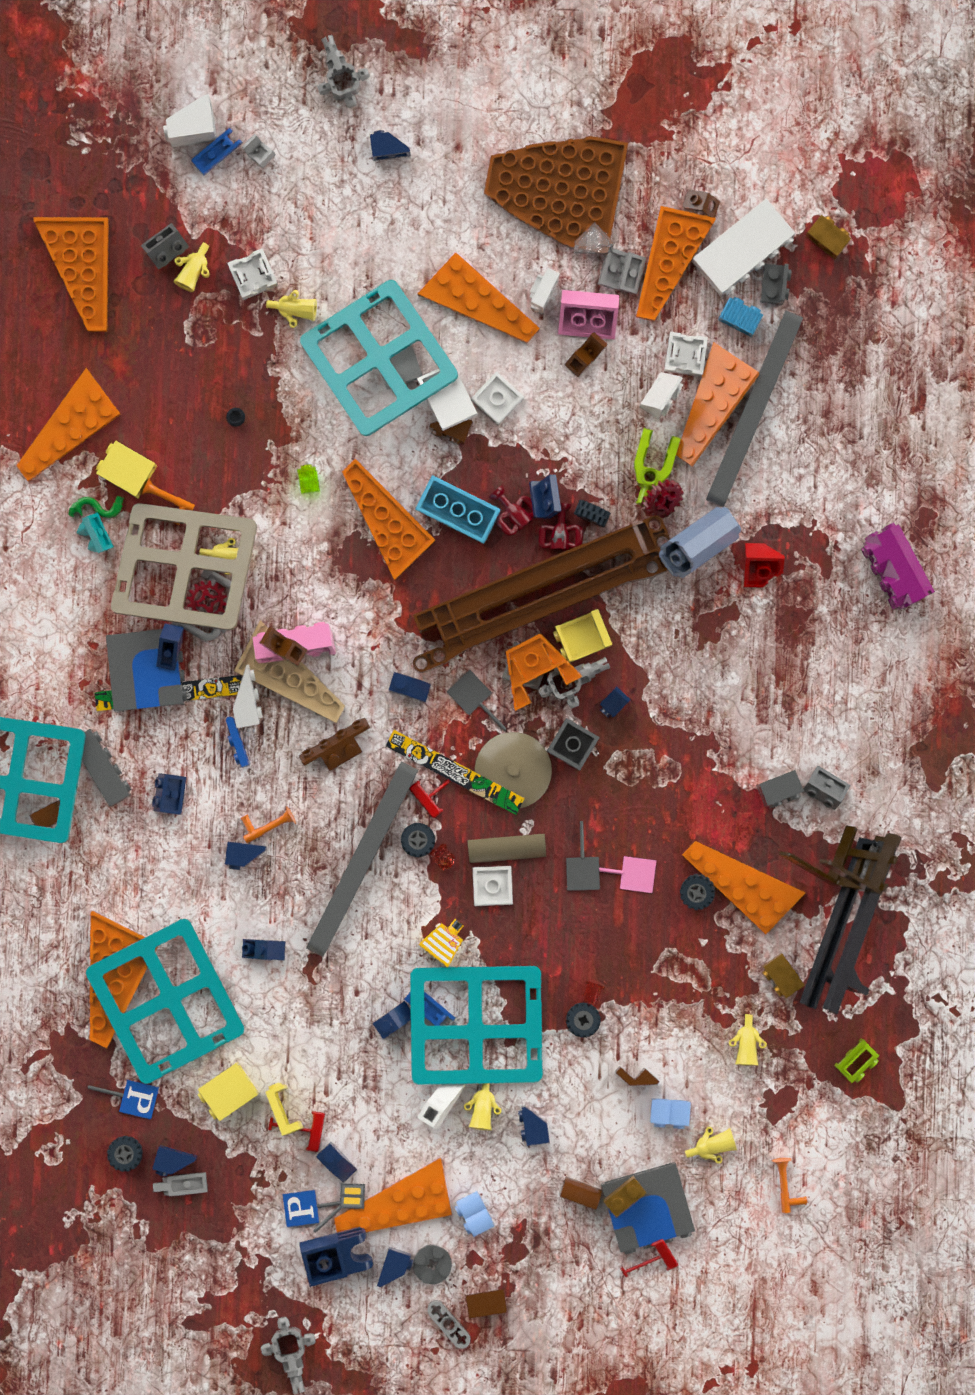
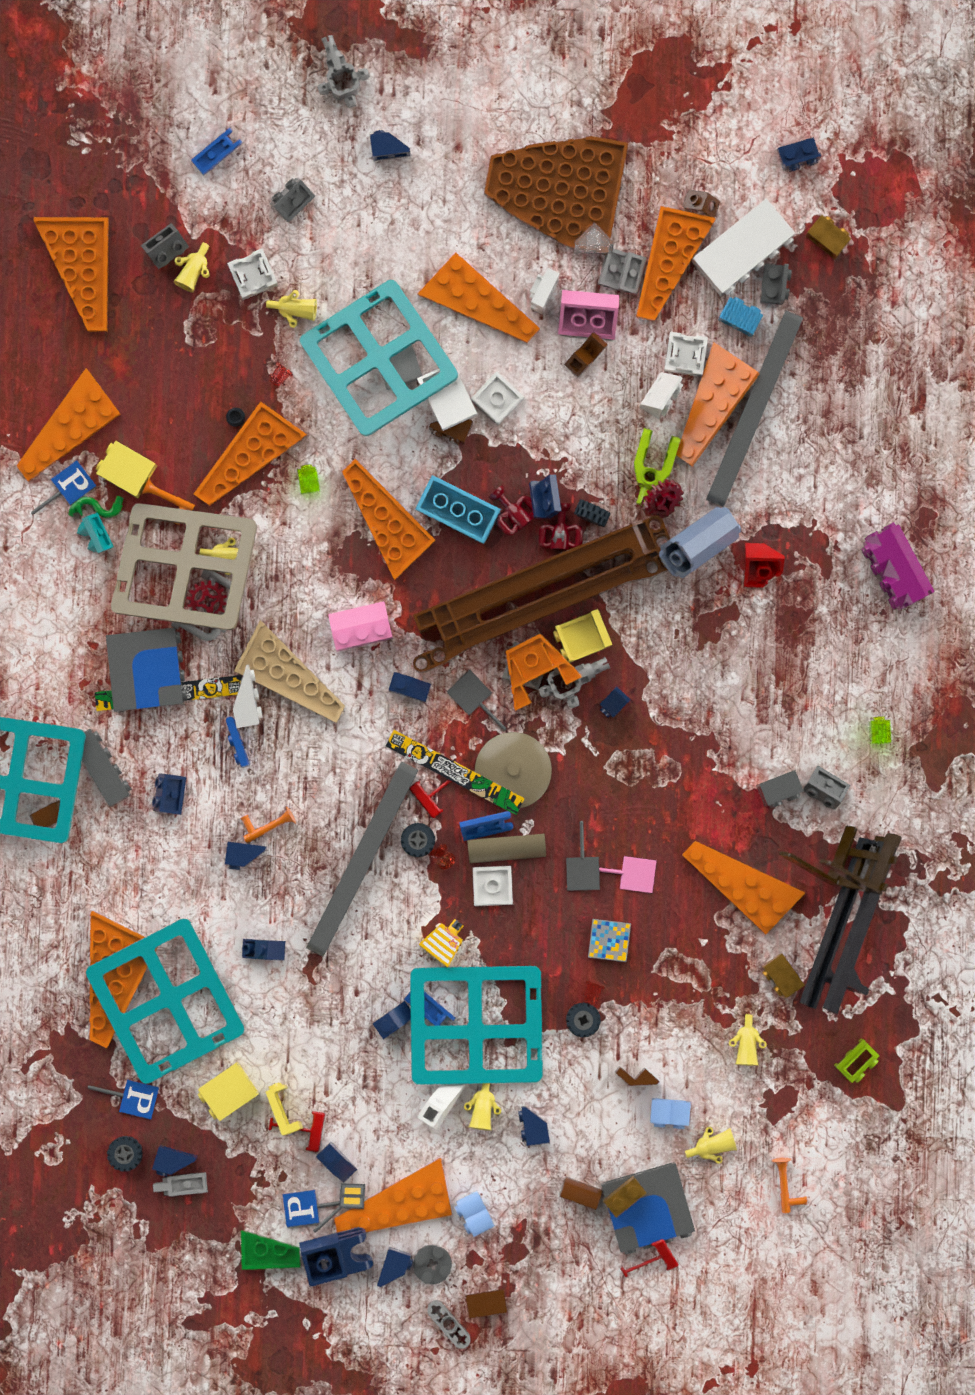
(71, 483): none -> blue piece
(169, 646): dark blue slope -> none
(192, 124): white slope -> none
(254, 446): none -> orange wing
(258, 151): light grey bracket -> none
(267, 1253): none -> green wing
(280, 375): none -> clear red brick
(283, 647): reddish brown slope -> none
(291, 1362): light grey piece -> none
(292, 199): none -> dark grey bracket
(314, 638): bright pink wedge -> none
(338, 747): reddish brown bracket -> none
(360, 626): none -> bright pink slope
(486, 826): none -> blue hinge
(572, 744): dark grey brick -> none
(609, 940): none -> tile
(695, 898): black wheel -> none
(799, 154): none -> dark blue bracket
(879, 730): none -> clear neon green brick

